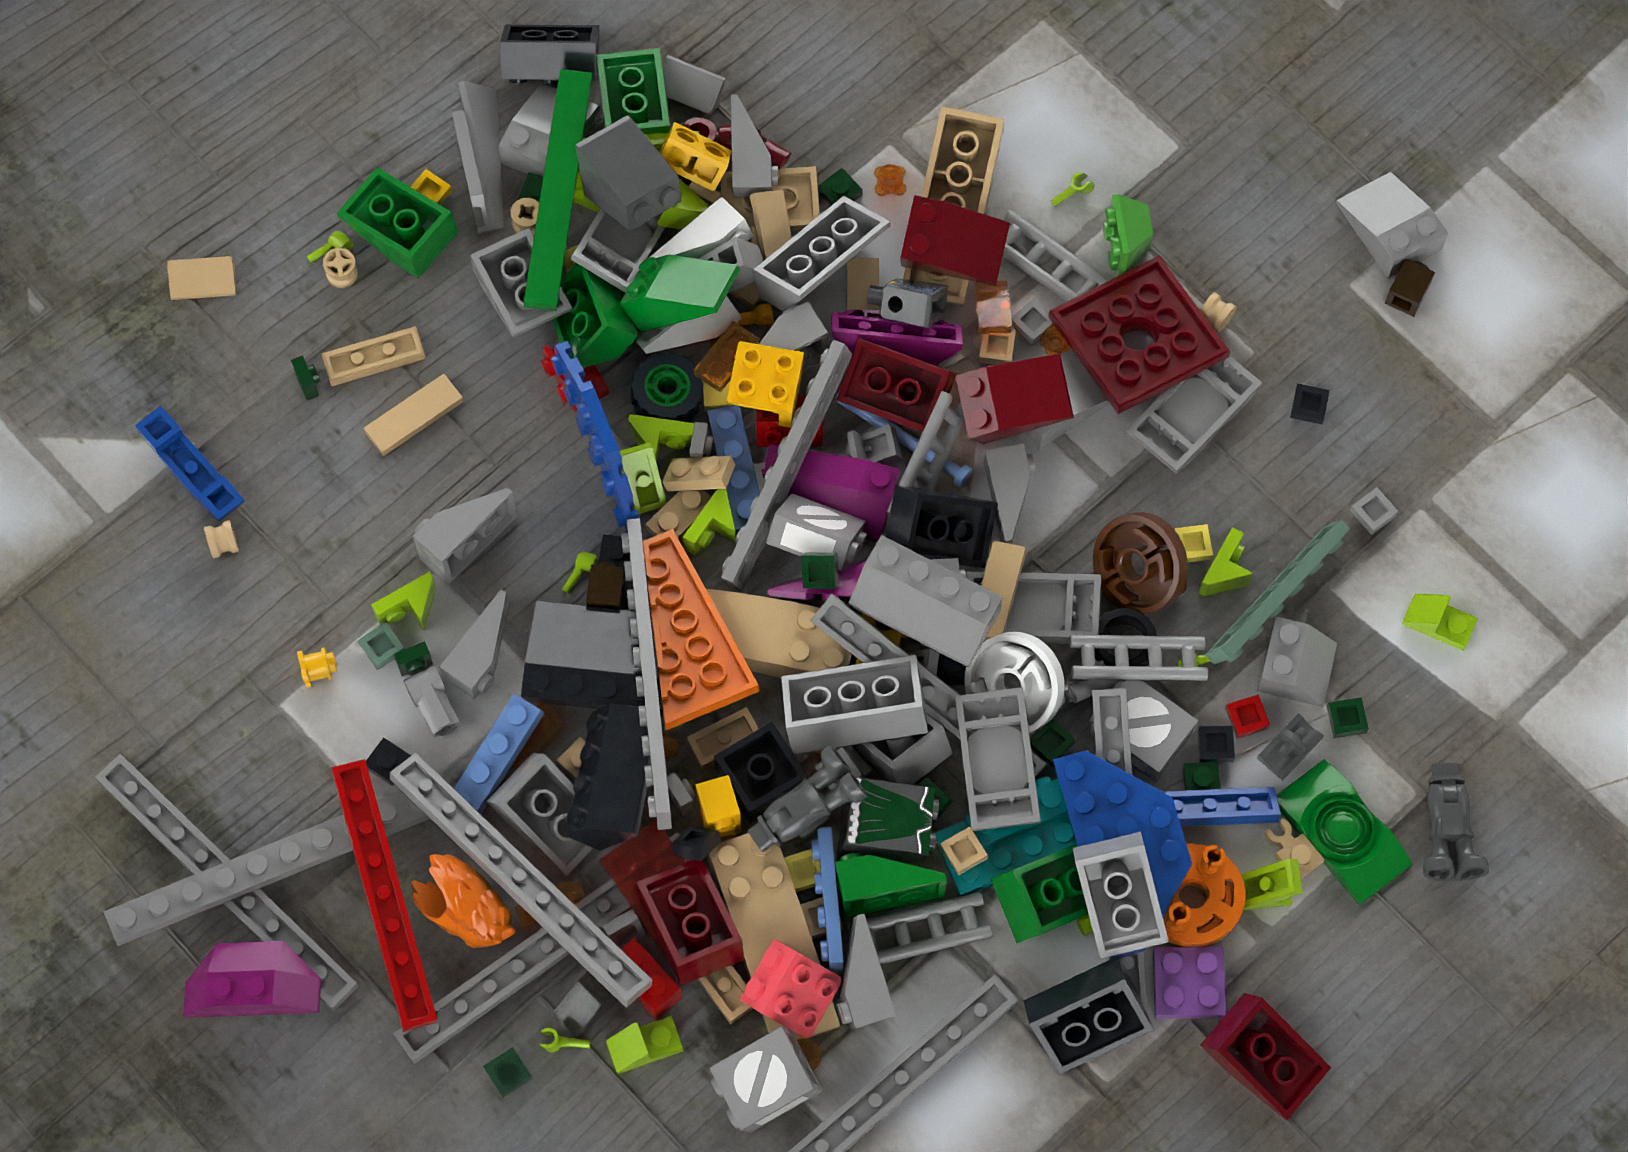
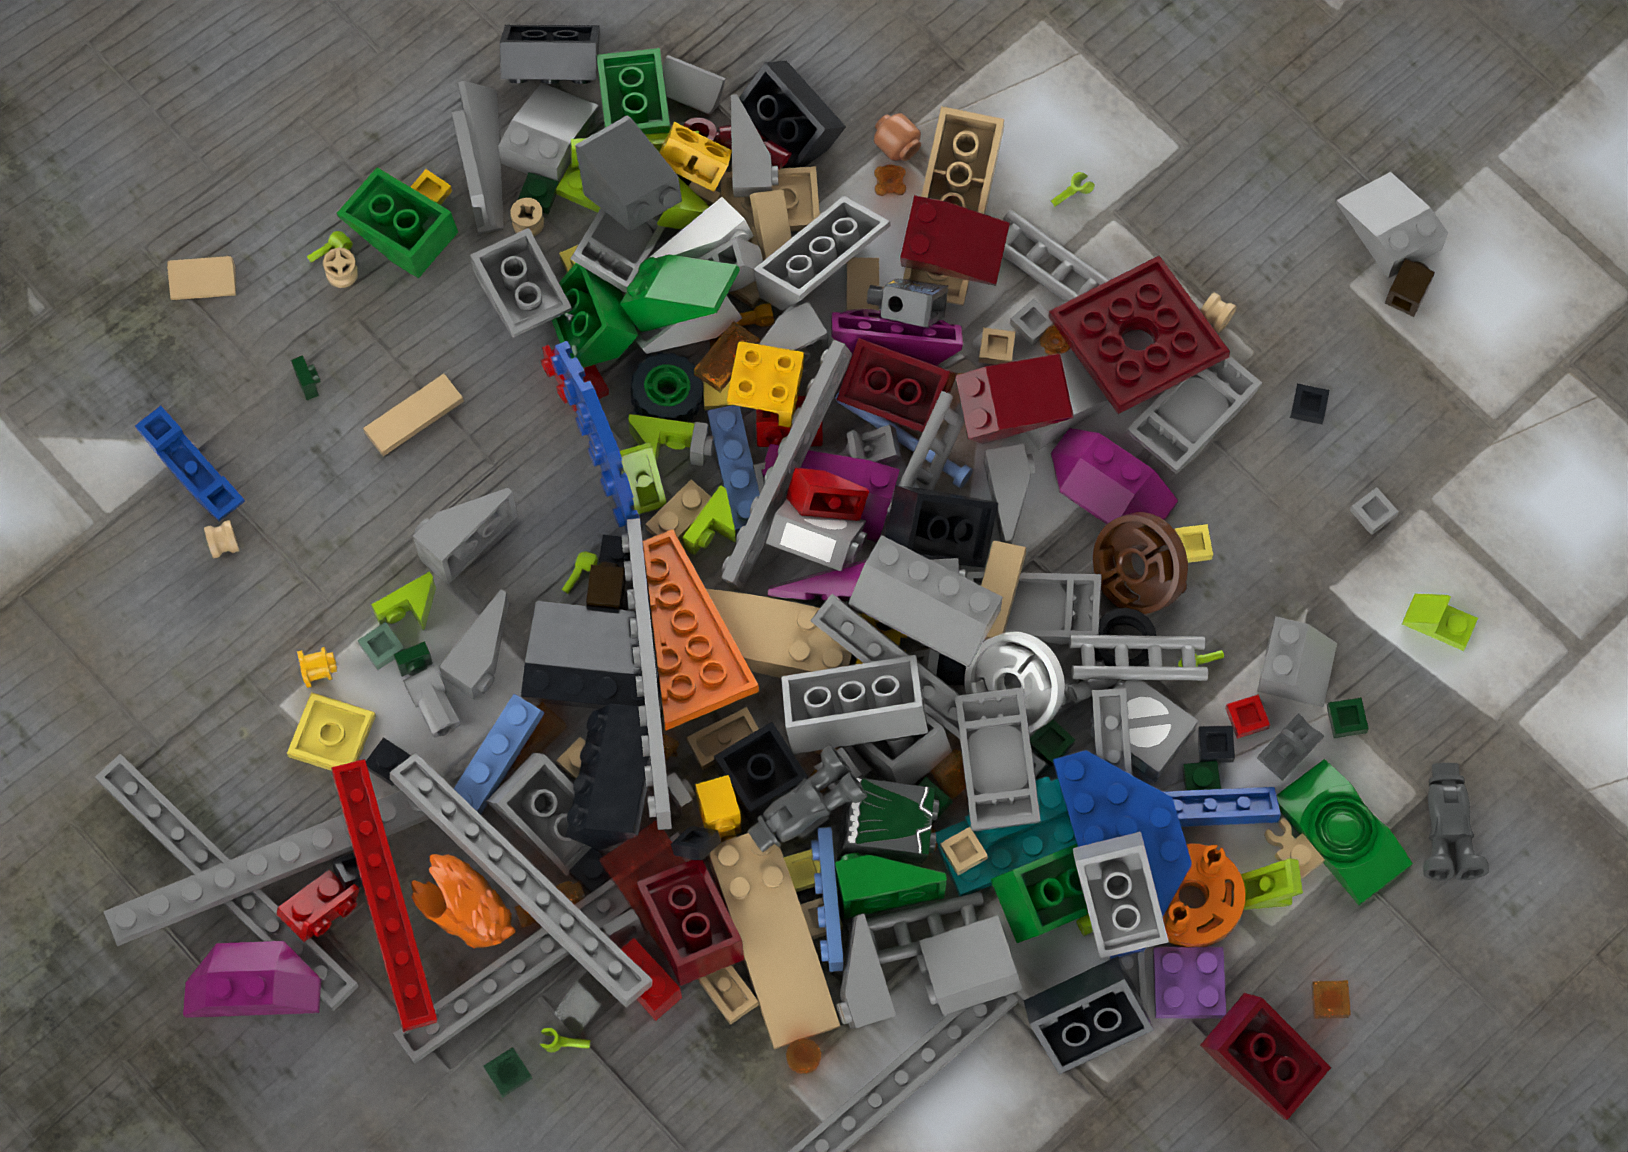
(317, 905): none -> red bracket
(330, 732): none -> light yellow tile
(347, 870): none -> black plate
(373, 356): tan tile -> none
(557, 191): green tile -> none
(590, 871): none -> black plate
(644, 1044): lime slope -> none
(698, 473): tan plate -> none
(764, 1080): light grey brick -> none
(790, 113): none -> black slope
(791, 989): coral bracket -> none
(820, 570): dark green plate -> none
(826, 495): none -> red slope
(839, 185): dark green plate -> none
(897, 137): none -> nougat head
(951, 774): none -> clear orange plate
(968, 965): none -> light grey brick
(993, 308): clear orange slope -> none
(1107, 478): none -> magenta wedge
(1129, 232): bright green slope -> none
(1224, 572): lime slope -> none
(1285, 585): sand green plate -> none
(1331, 999): none -> clear orange plate

